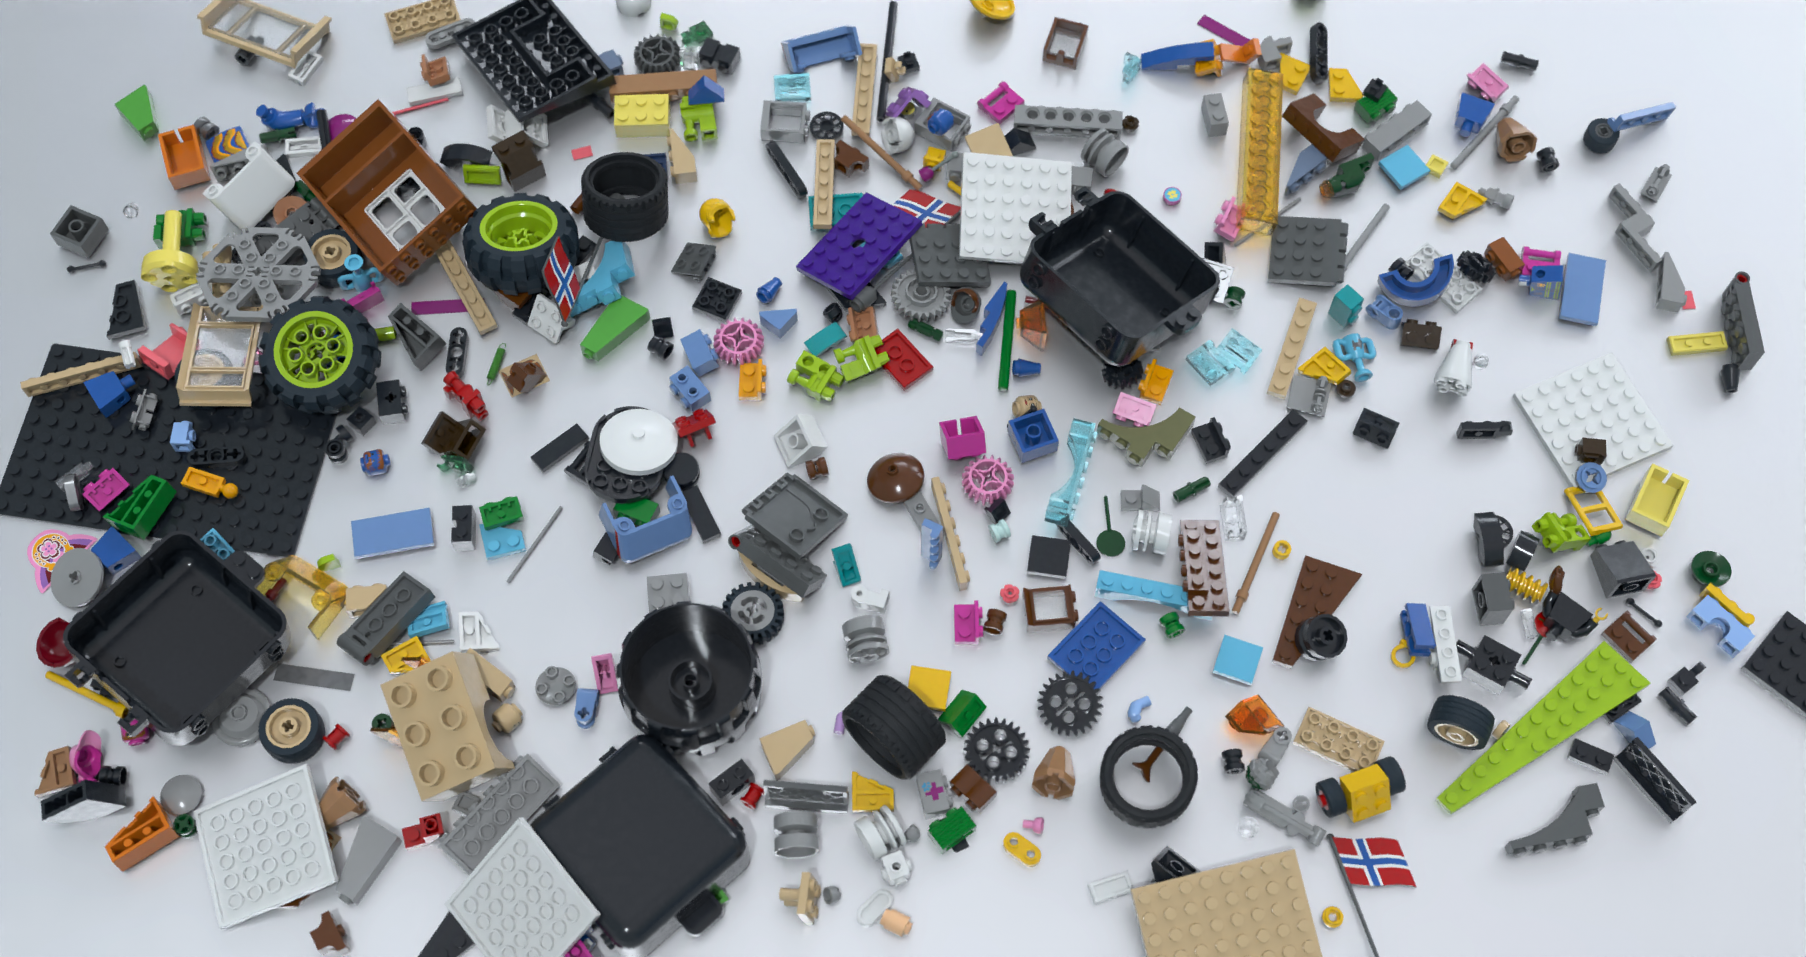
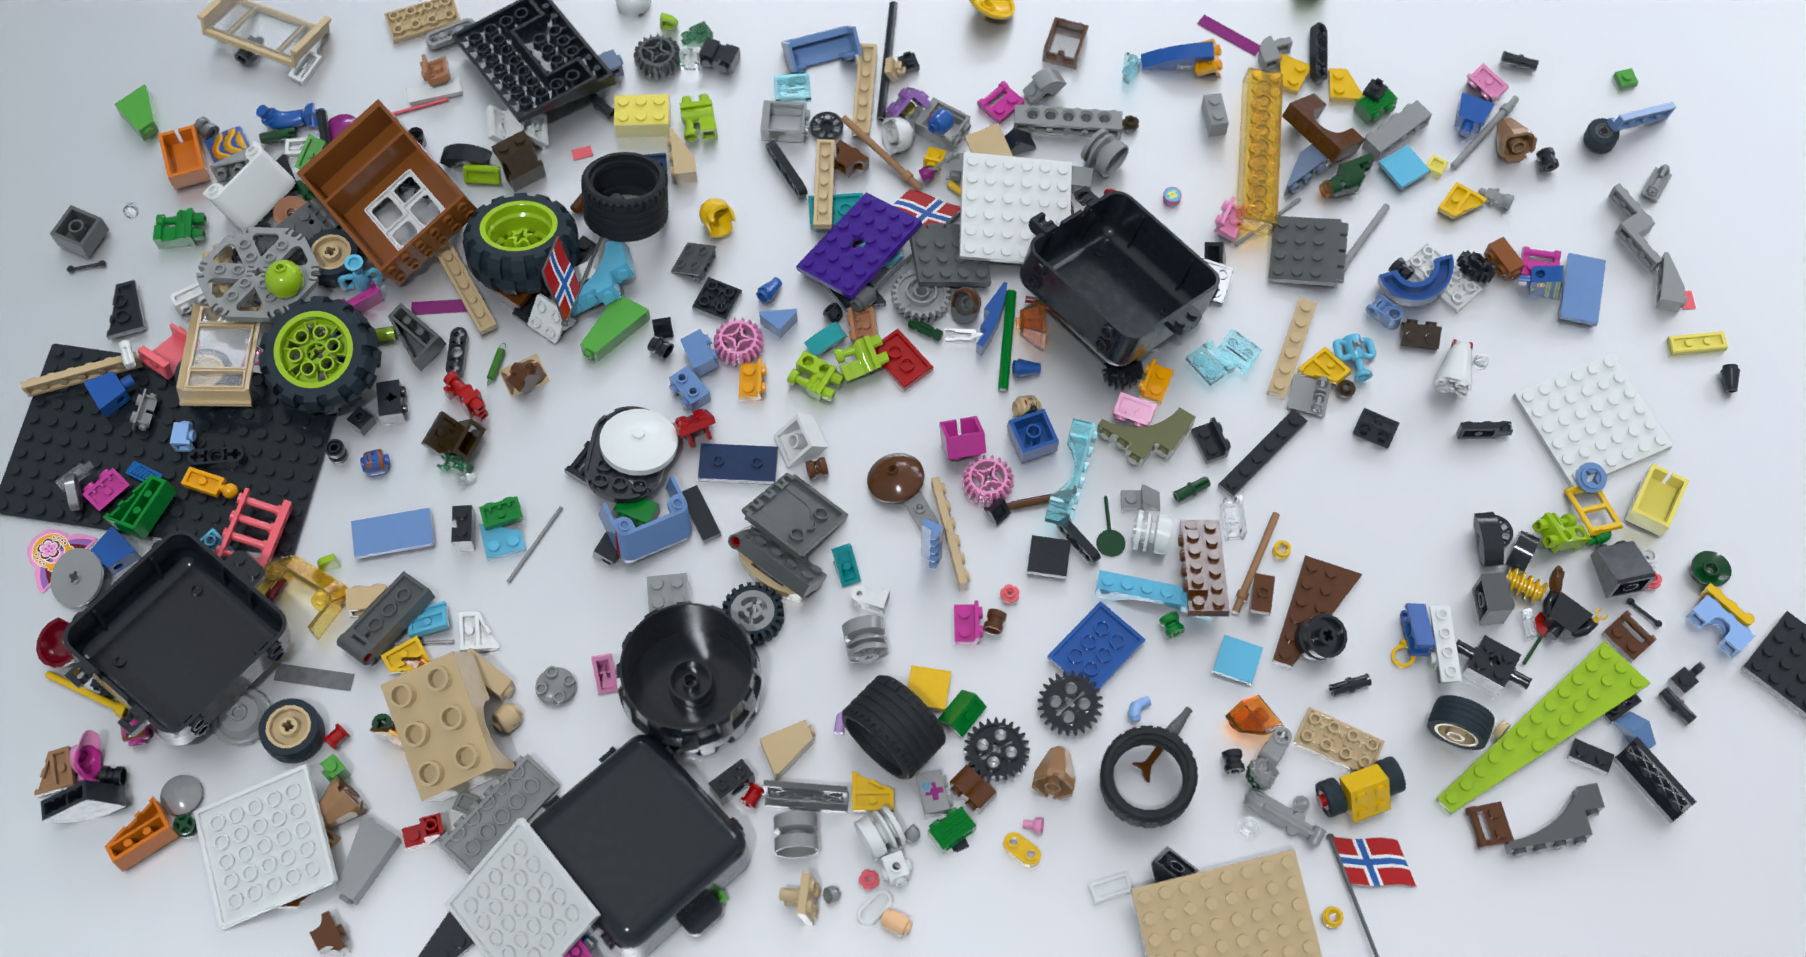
(141, 471): none -> clear blue sticker
(170, 267): light yellow piece -> none
(274, 529): none -> coral fence
(284, 278): none -> lime cylinder
(310, 149): none -> bright green plate
(334, 767): none -> bright green brick
(343, 433): black tile -> none
(559, 448): black tile -> none
(586, 704): medium blue piece -> none
(672, 83): medium nougat brick -> none
(684, 469): black head -> none
(705, 92): blue slope -> none
(738, 463): none -> dark blue plate
(868, 885): none -> coral plate
(999, 530): light aqua wheel -> none
(1029, 502): none -> reddish brown piece
(1044, 82): none -> light grey brick
(1050, 608): reddish brown window -> none
(1234, 297): dark green wheel -> none
(1240, 54): orange bracket -> none
(1262, 594): none -> reddish brown brick
(1346, 306): teal brick -> none
(1350, 685): none -> black pin
(1495, 823): none -> reddish brown plate
(1591, 450): dark brown window -> none
(1625, 79): none -> bright green plate
(1742, 322): dark grey hinge -> none

